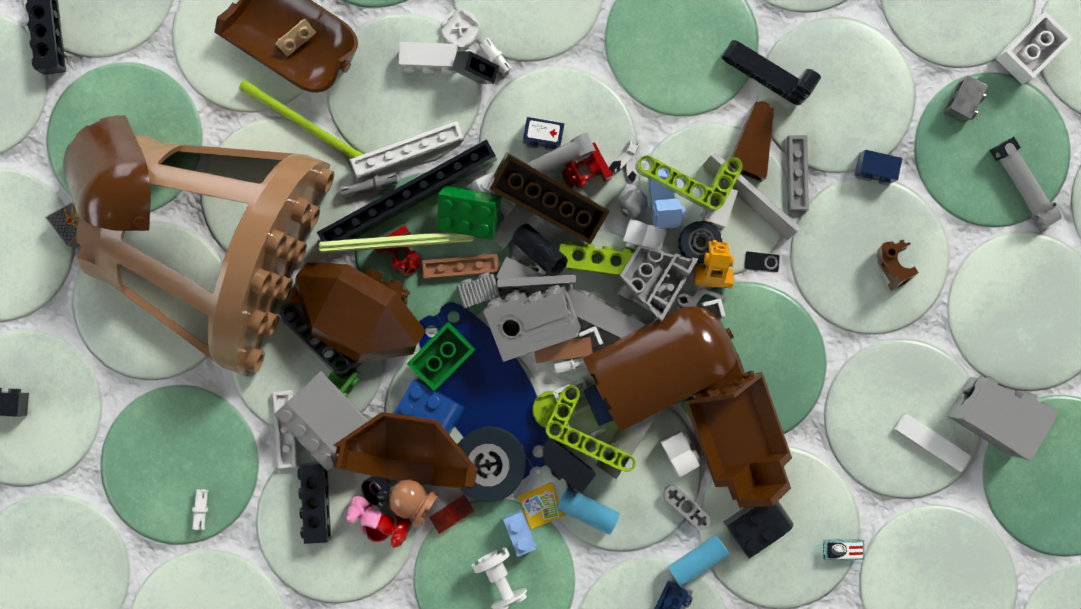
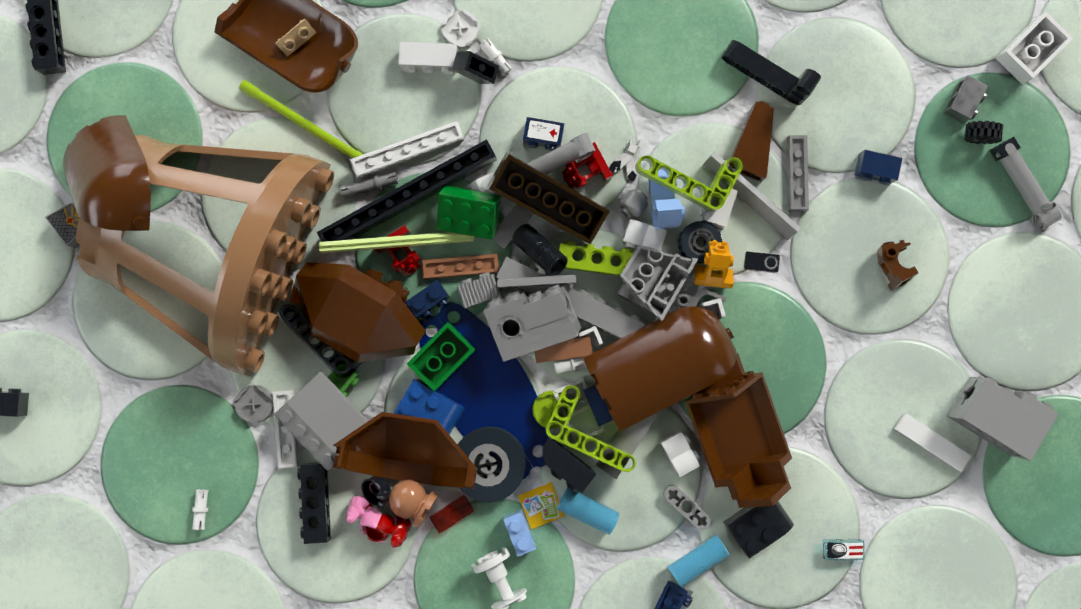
(254, 404): none -> light grey tile
(428, 299): none -> dark blue brick
(983, 132): none -> black tyre

